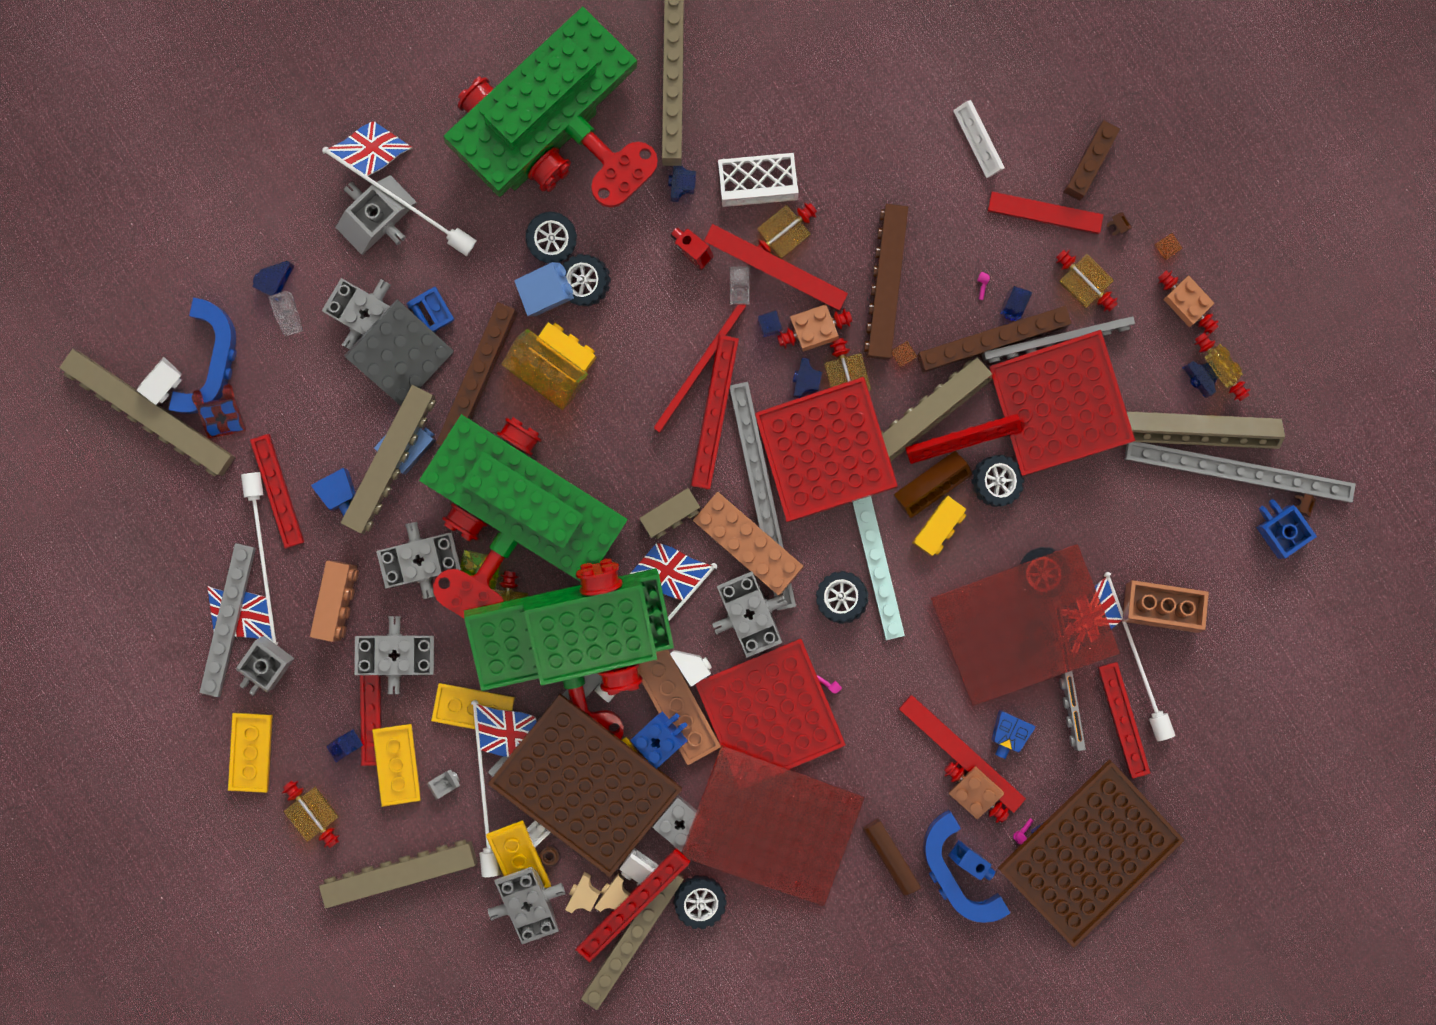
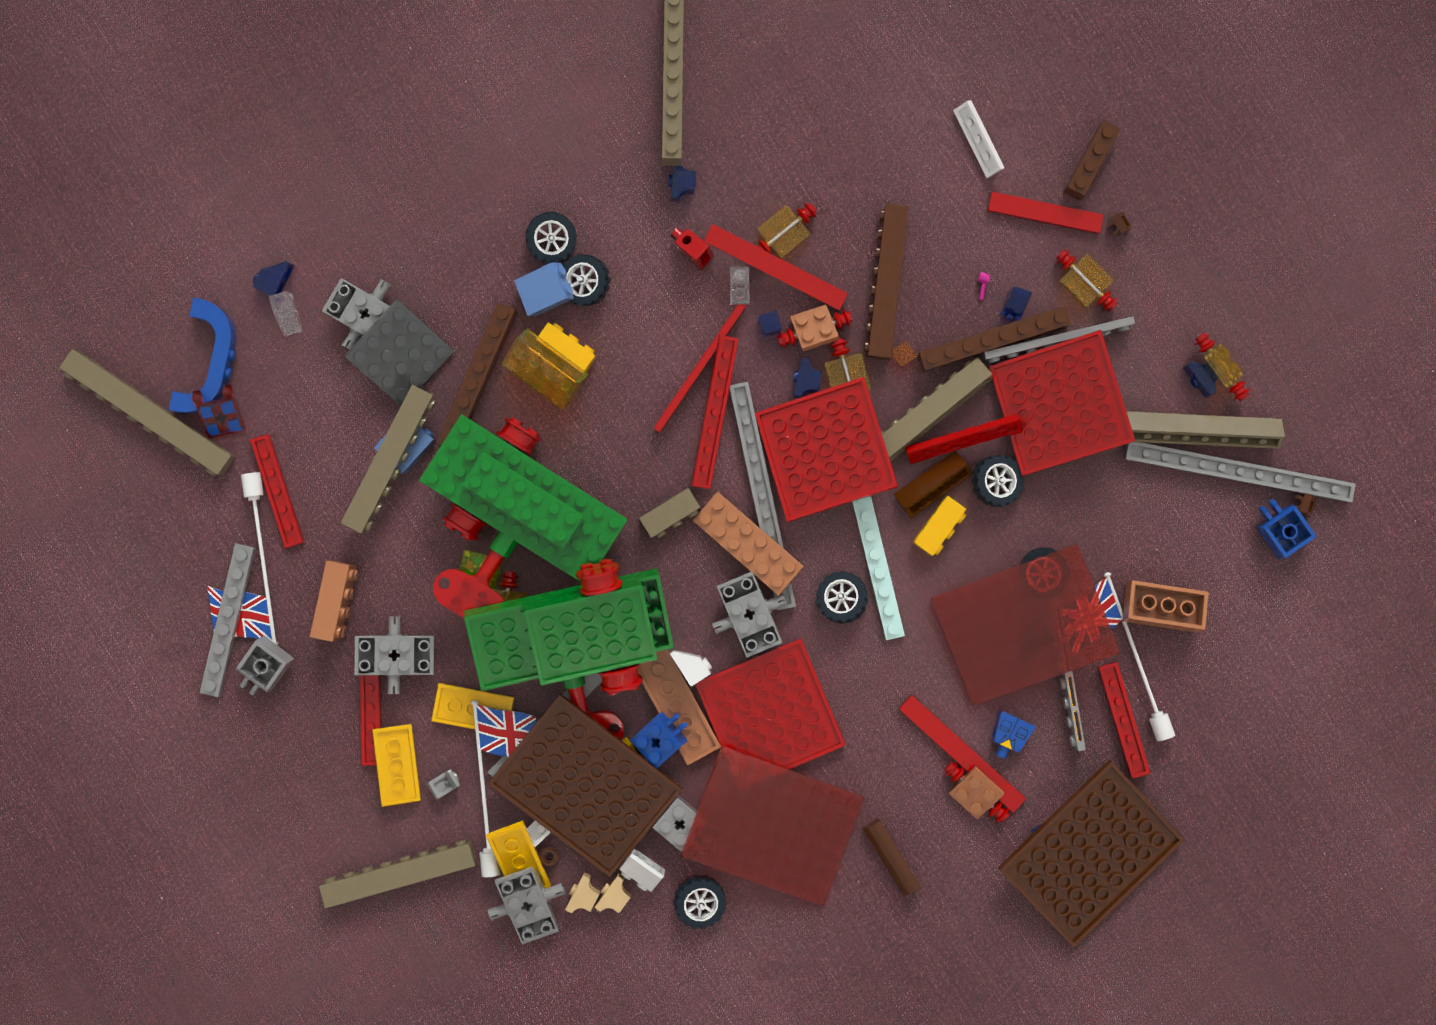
(159, 381): white slope -> none
(250, 752): yellow plate -> none
(311, 814): clear yellow plate -> none
(336, 490): blue torso -> none
(344, 745): clear blue brick -> none
(361, 226): light grey slope -> none
(373, 149): flag -> none
(400, 562): light grey slope -> none
(435, 306): blue plate -> none
(542, 105): green piece -> none
(627, 946): dark tan brick -> none
(633, 904): red tile -> none
(678, 577): flag -> none
(762, 194): white fence -> none
(834, 687): dark pink hand -> none
(971, 861): blue torso -> none
(978, 911): blue arch -> none
(1019, 836): dark pink hand -> none
(1168, 246): clear orange plate -> none
(1188, 301): nougat plate -> none

